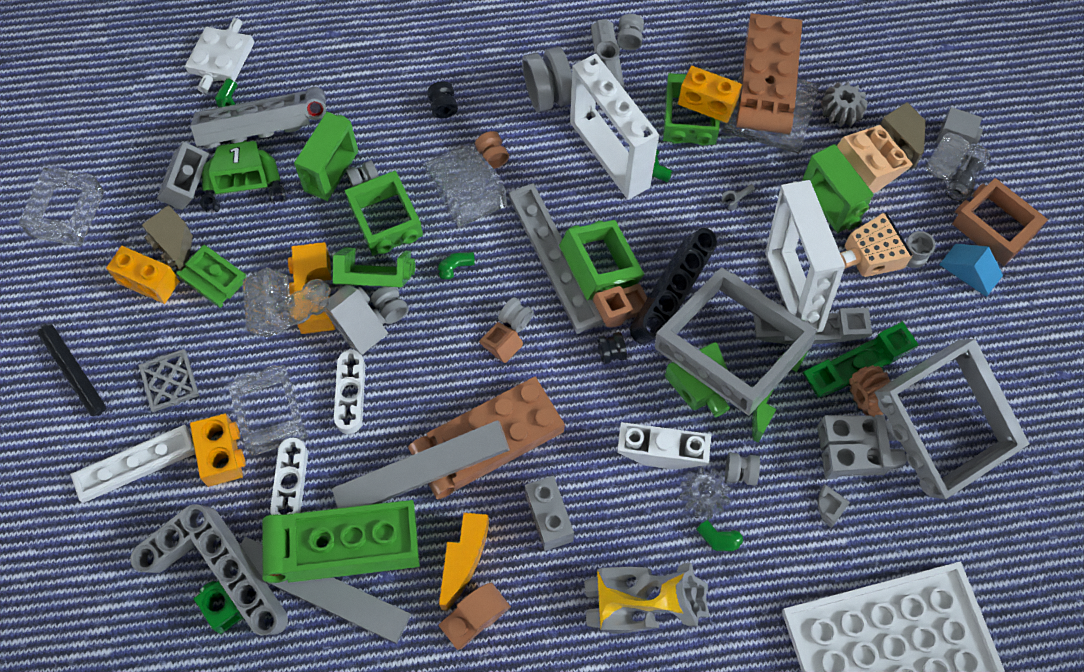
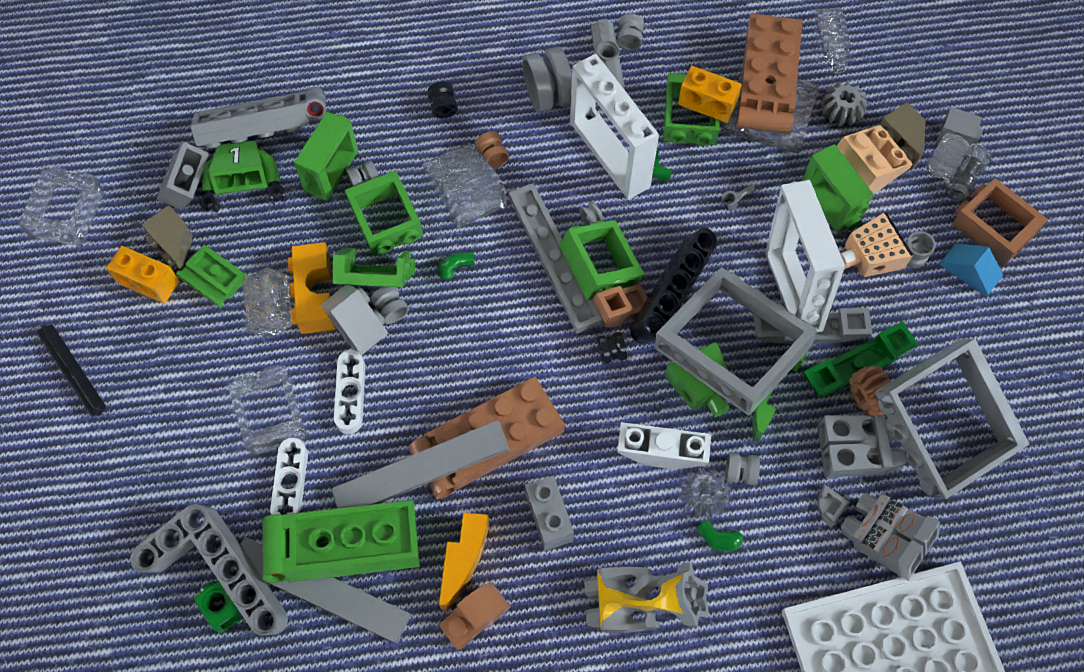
(133, 463): white tile -> none
(174, 400): light grey window -> none
(210, 451): light orange brick -> none
(219, 54): white plate -> none
(224, 95): green arm -> none
(307, 302): clear plate -> none
(501, 342): nougat slope -> none
(515, 314): light grey wheel -> none
(590, 214): none -> light grey bush
(833, 37): none -> clear hinge
(891, 534): none -> light grey hips

